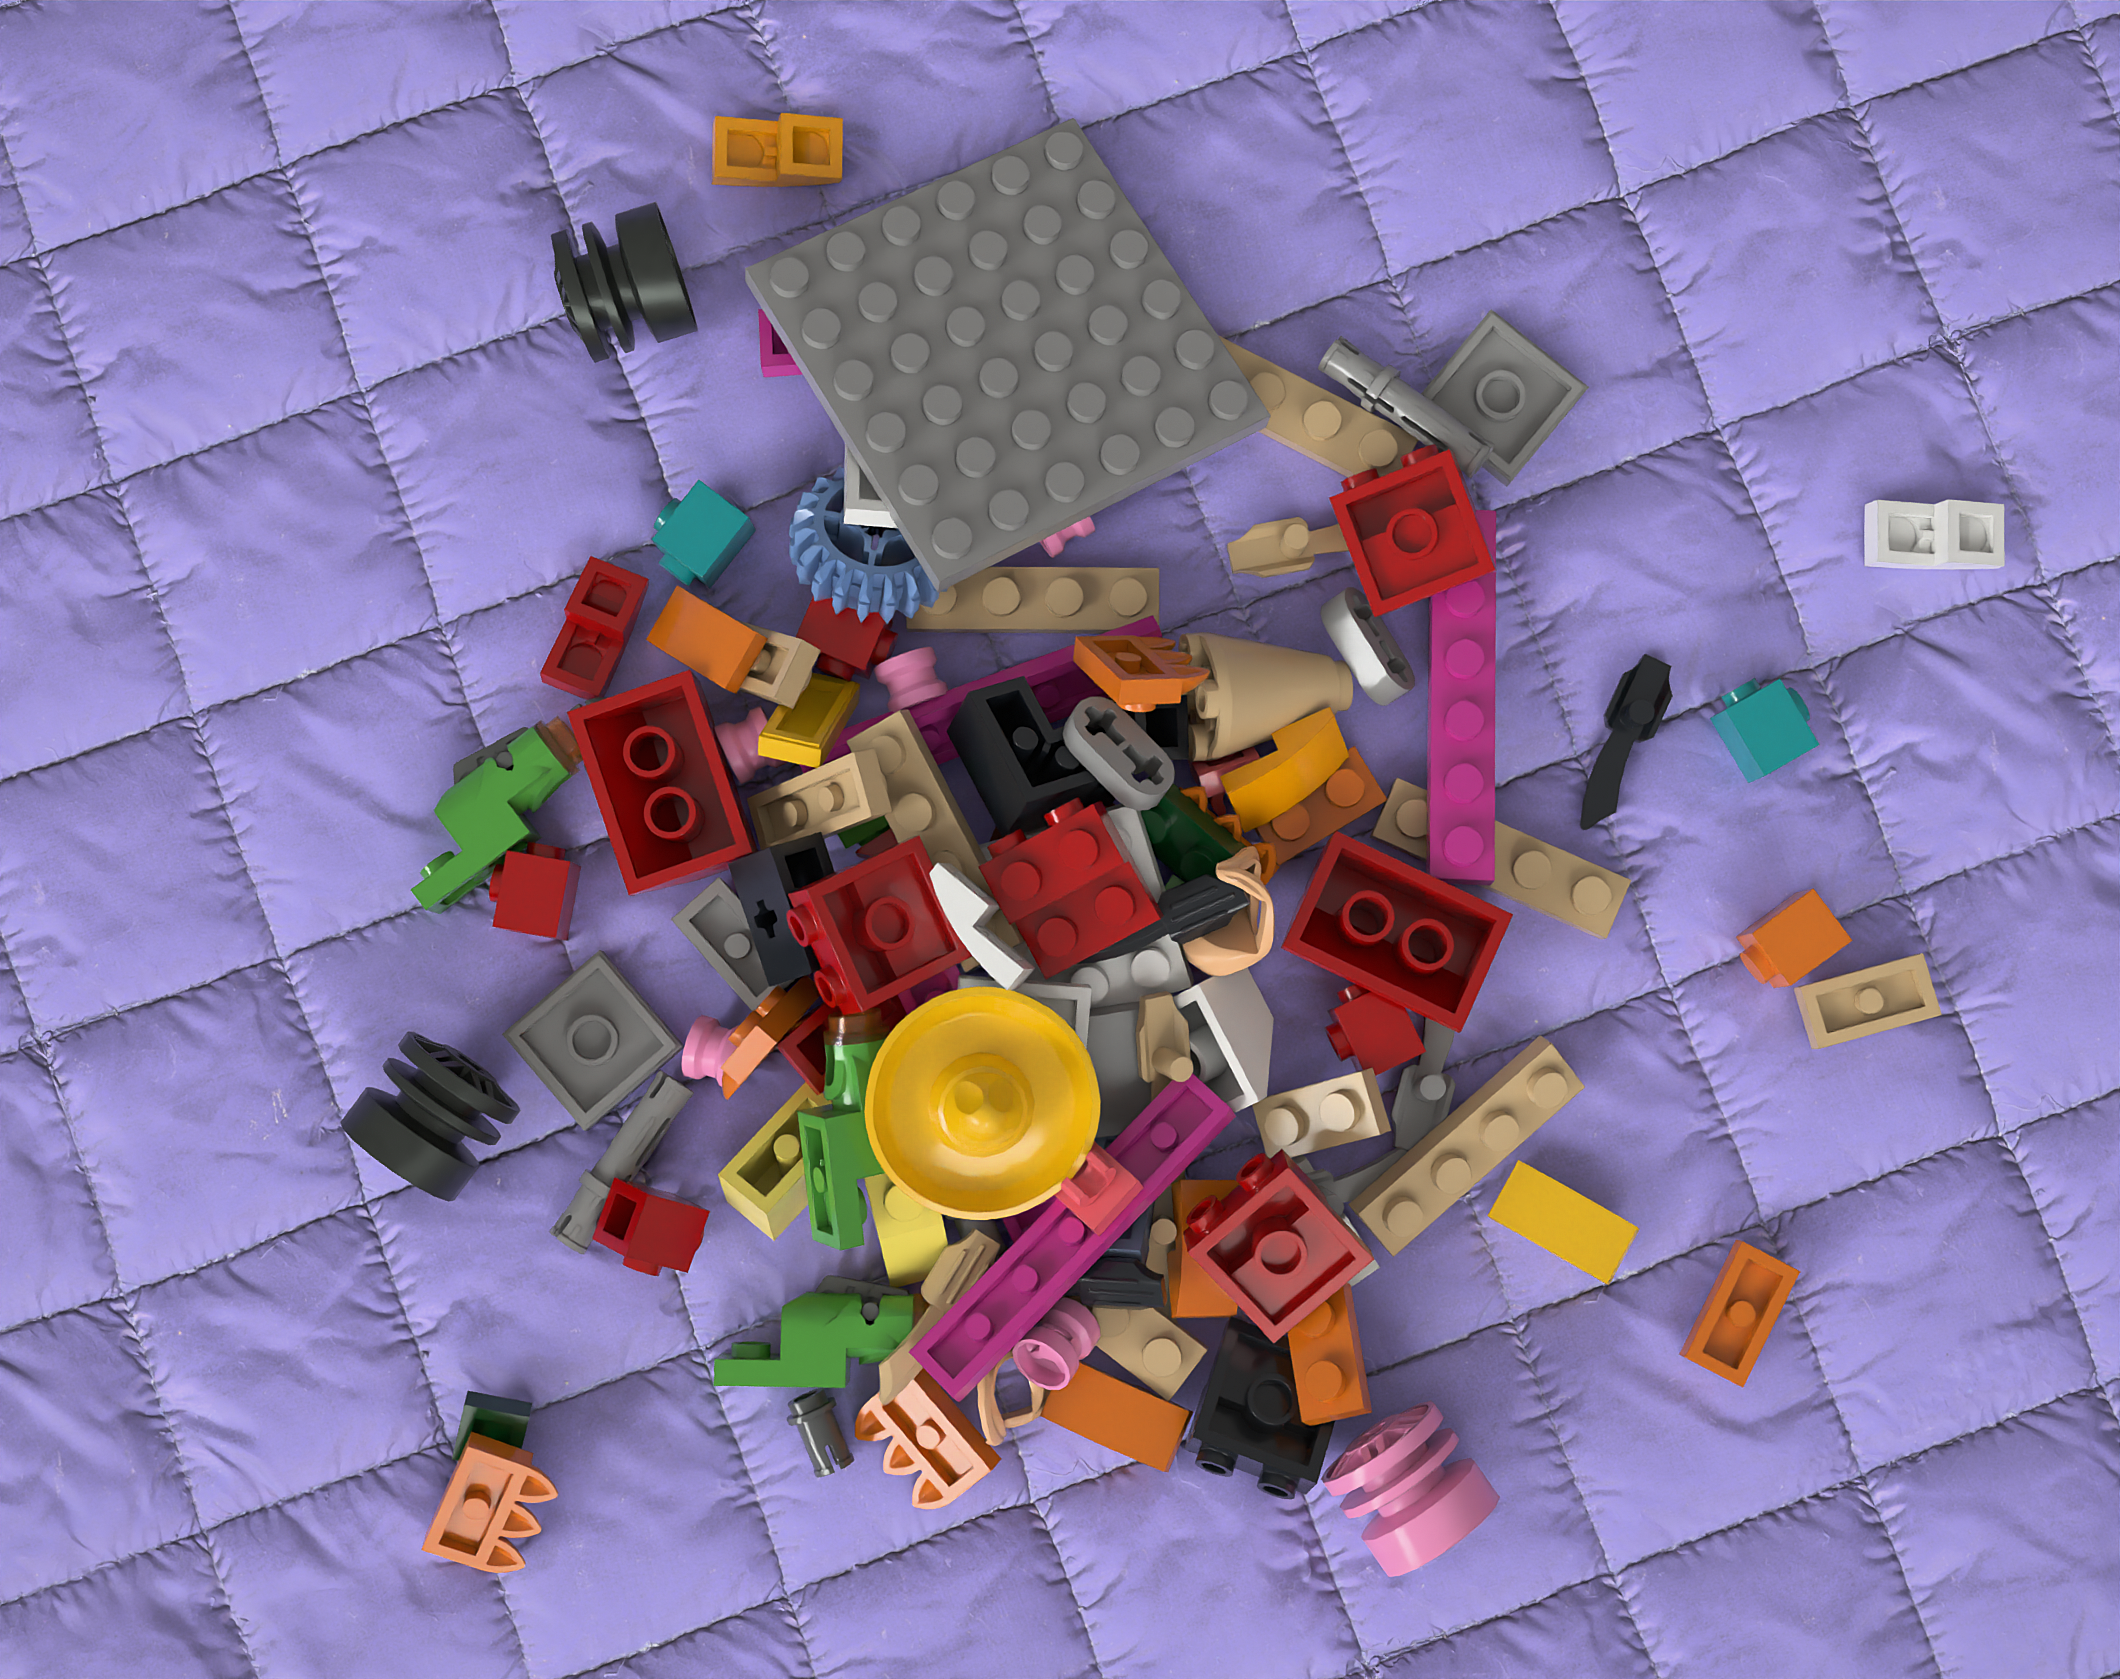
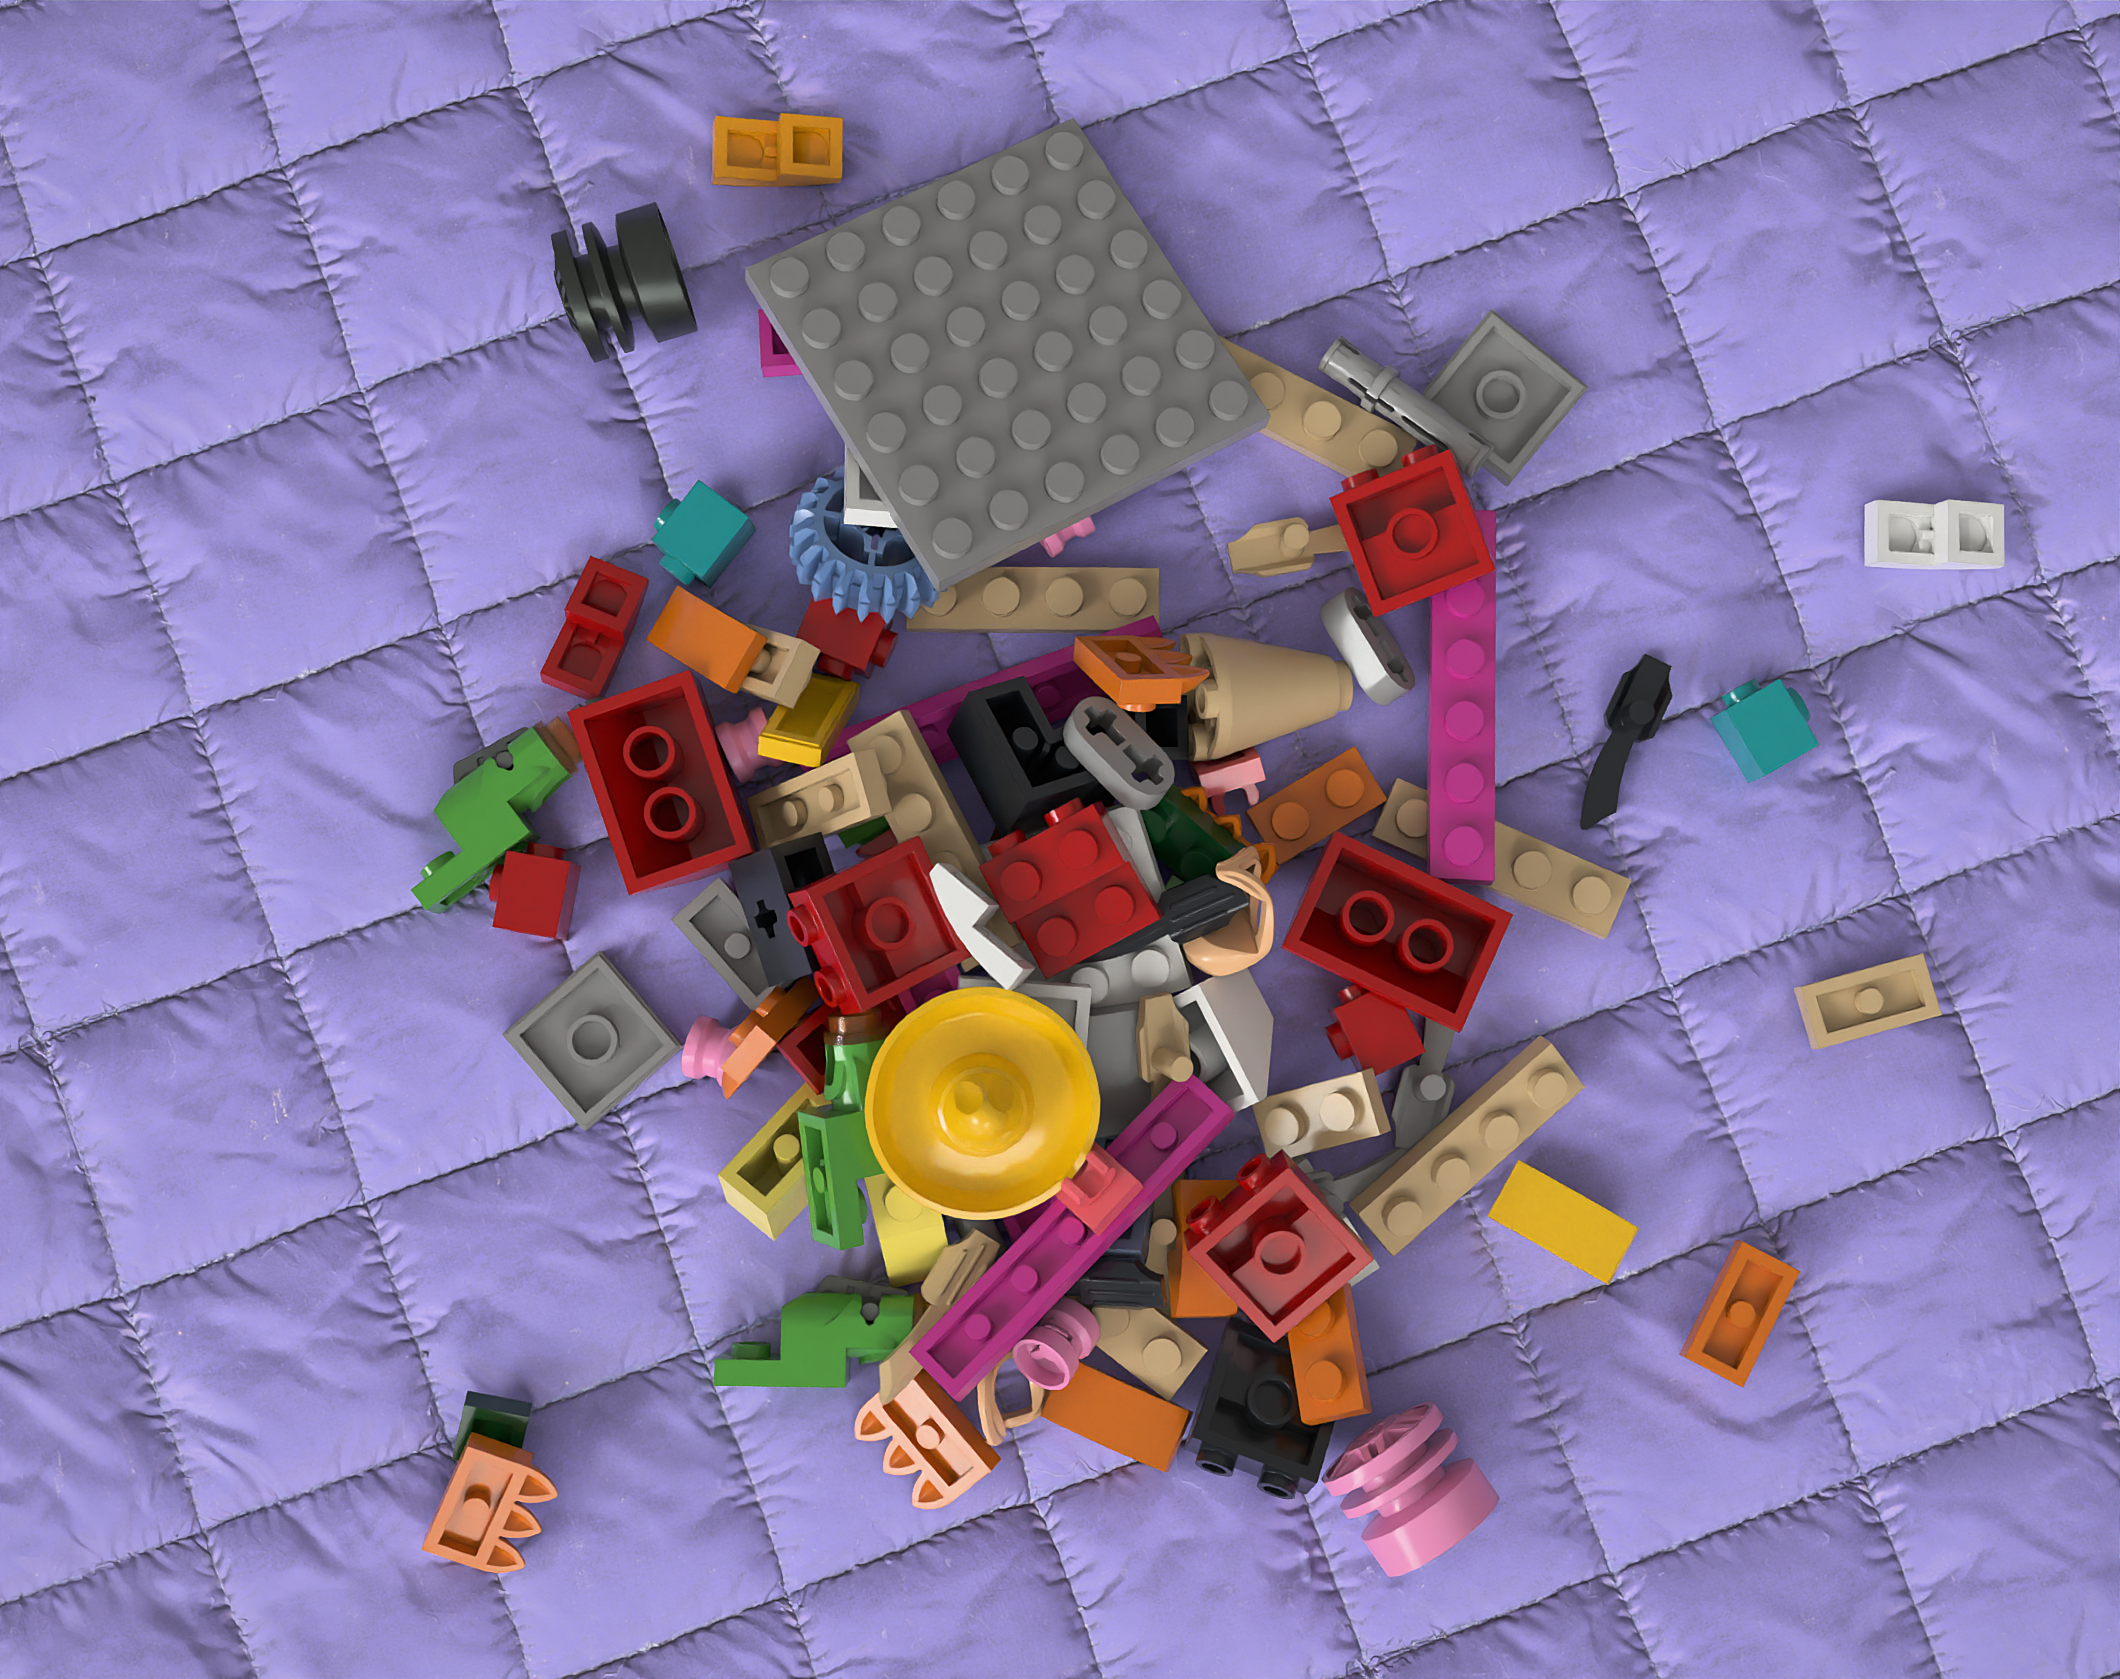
(424, 1124): pearl dark grey wheel -> none
(622, 1159): light grey pin -> none
(650, 1227): red brick -> none
(819, 1428): dark grey pin -> none
(910, 678): bright pink wheel -> none
(1273, 784): light orange slope -> none
(1791, 940): orange brick -> none

